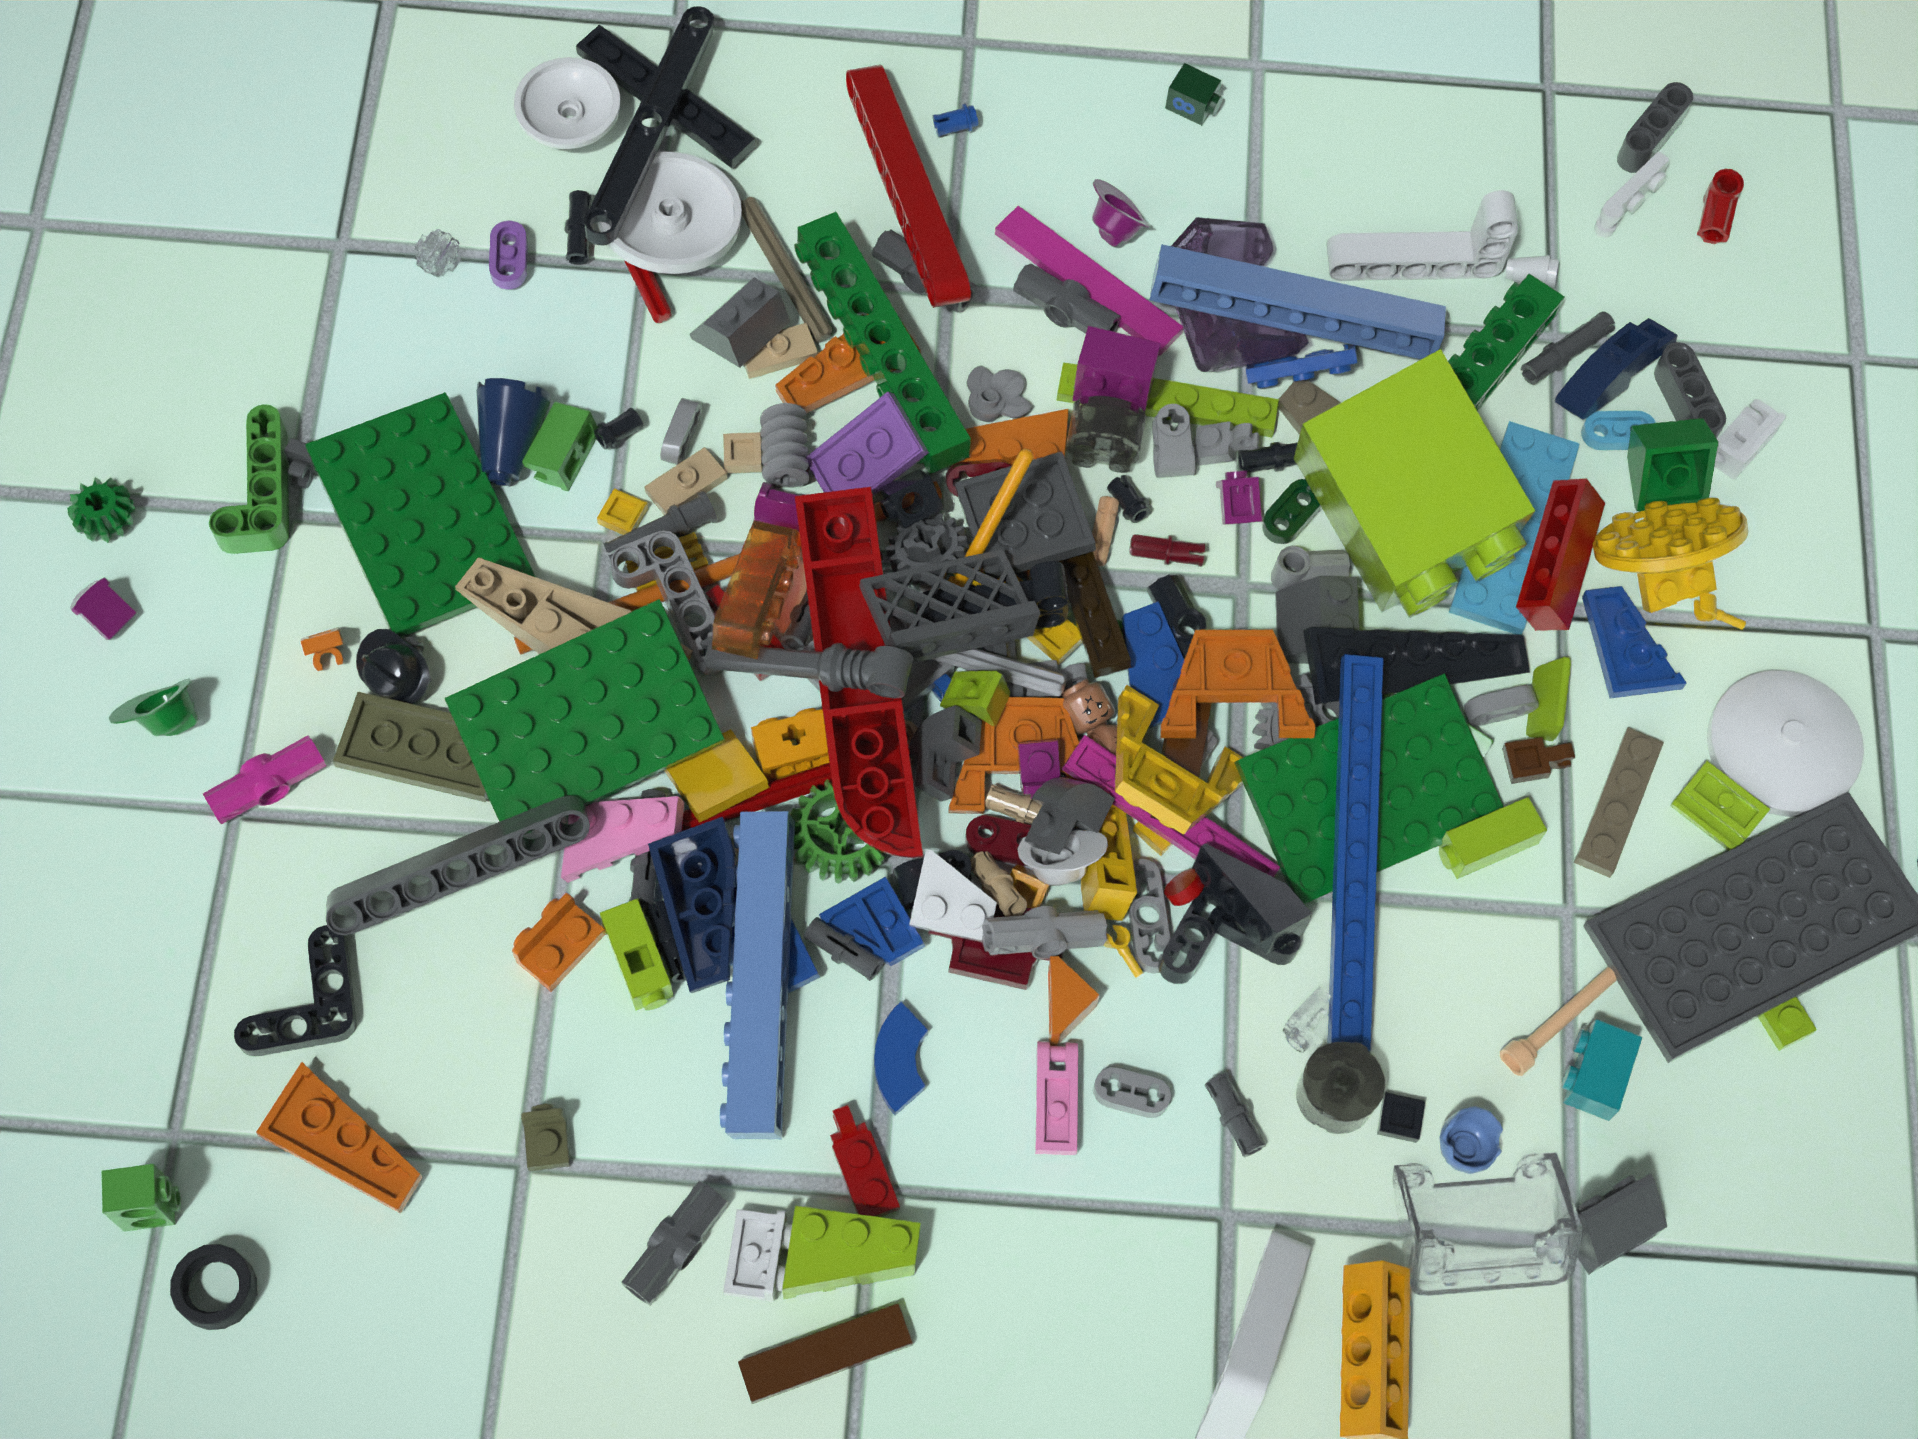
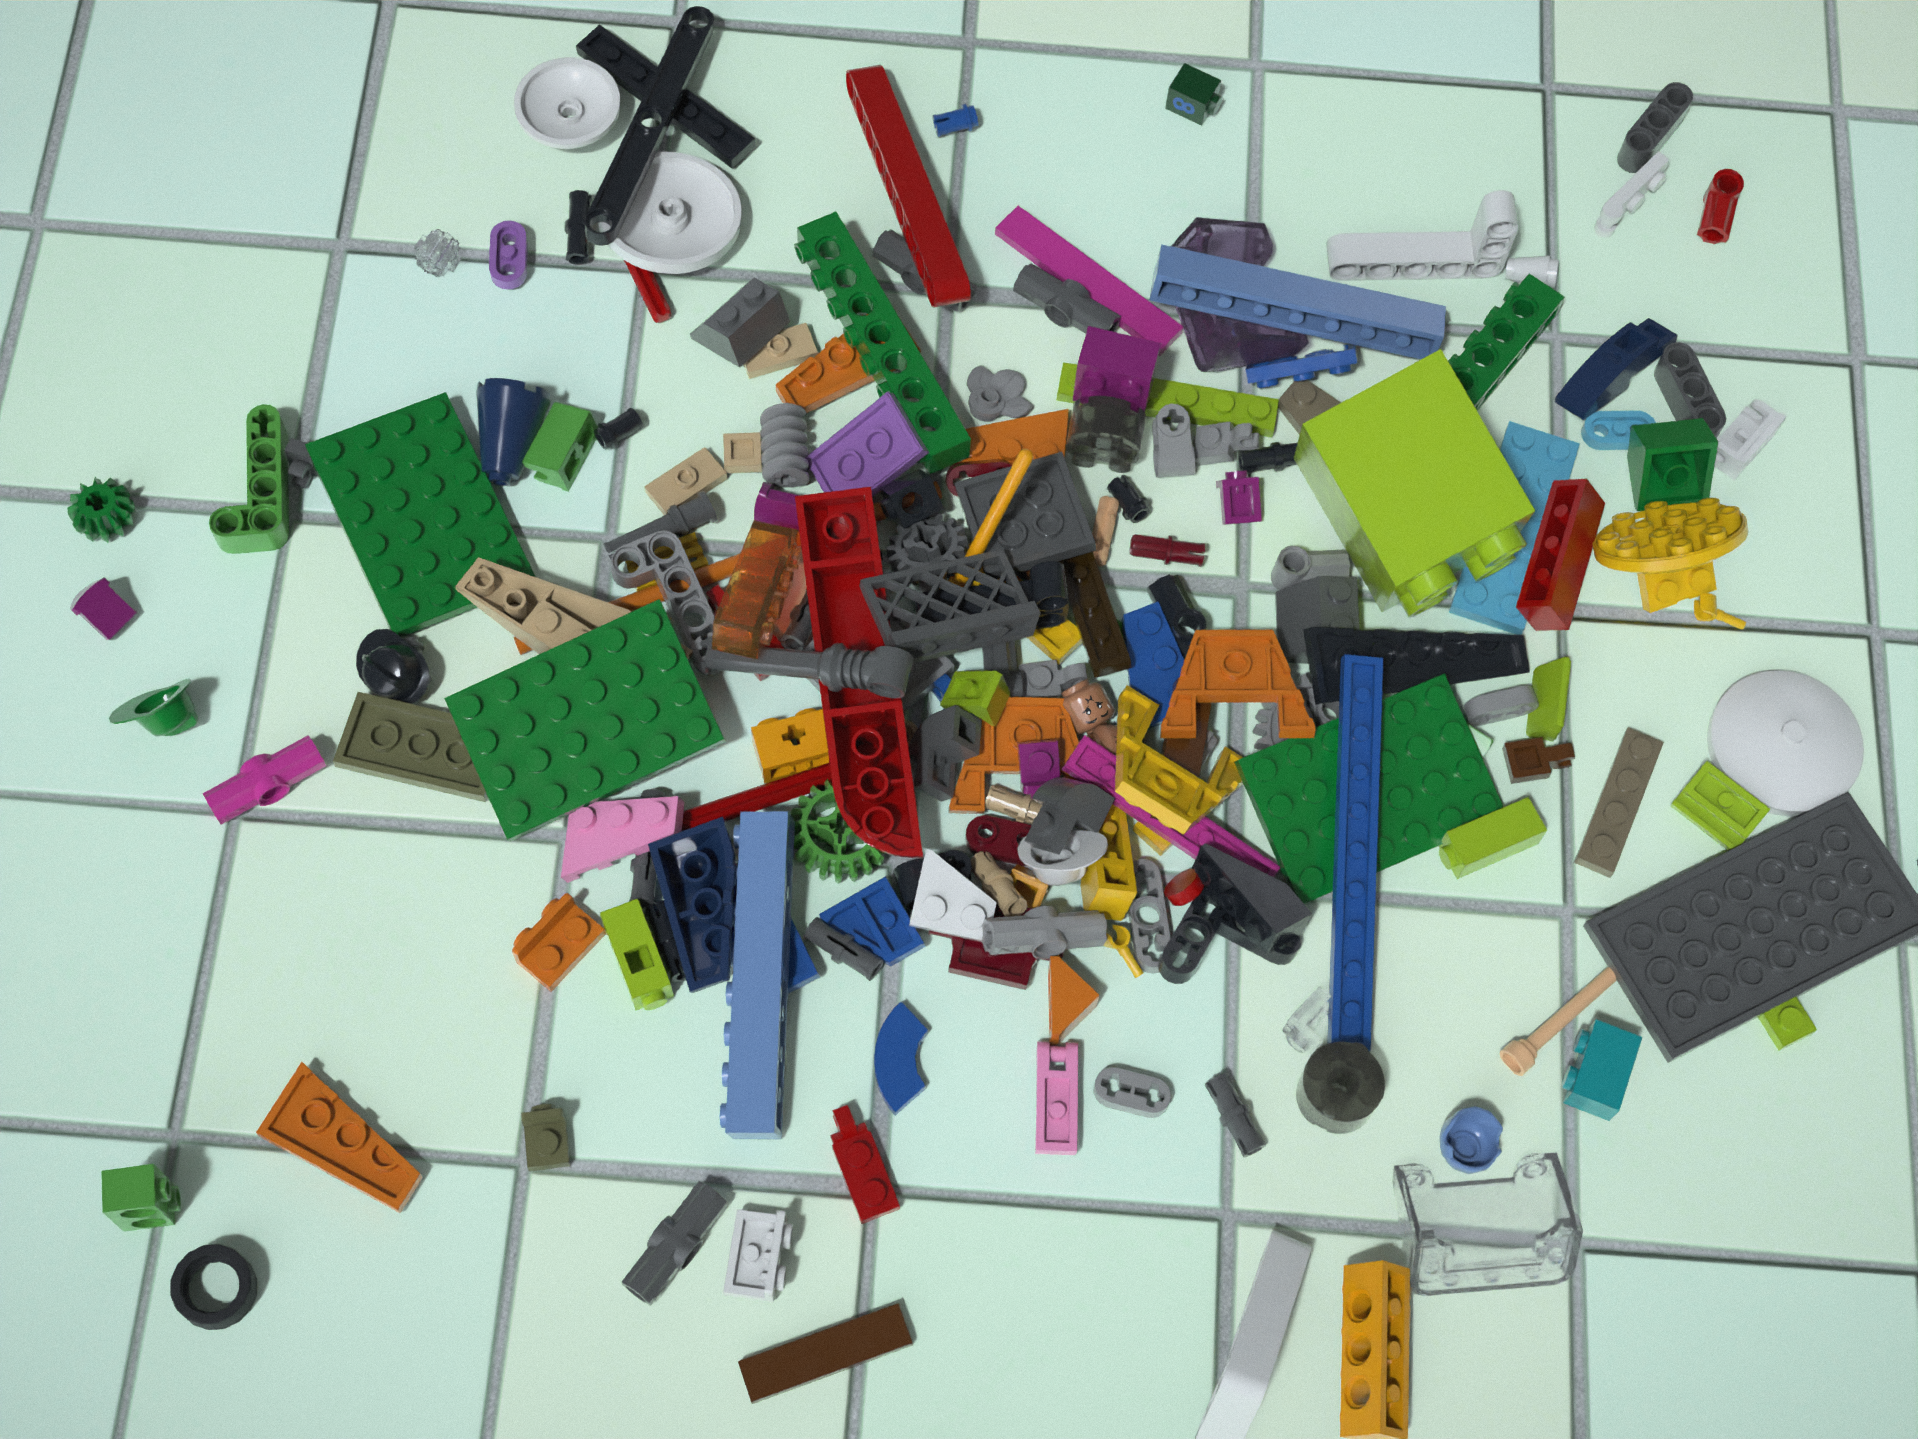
(323, 643): orange tile -> none
(324, 1005): black beam -> none
(446, 880): dark grey beam -> none
(622, 512): yellow tile -> none
(680, 431): light grey beam -> none
(717, 778): yellow tile -> none
(785, 270): dark tan axle -> none
(846, 1250): lime wedge -> none
(1012, 670): light grey axle -> none
(1115, 214): magenta piece -> none
(1290, 513): dark green plate -> none
(1401, 1117): black tile -> none
(1557, 355): dark grey pin -> none
(1619, 1221): dark grey slope -> none
(1625, 649): blue wing -> none

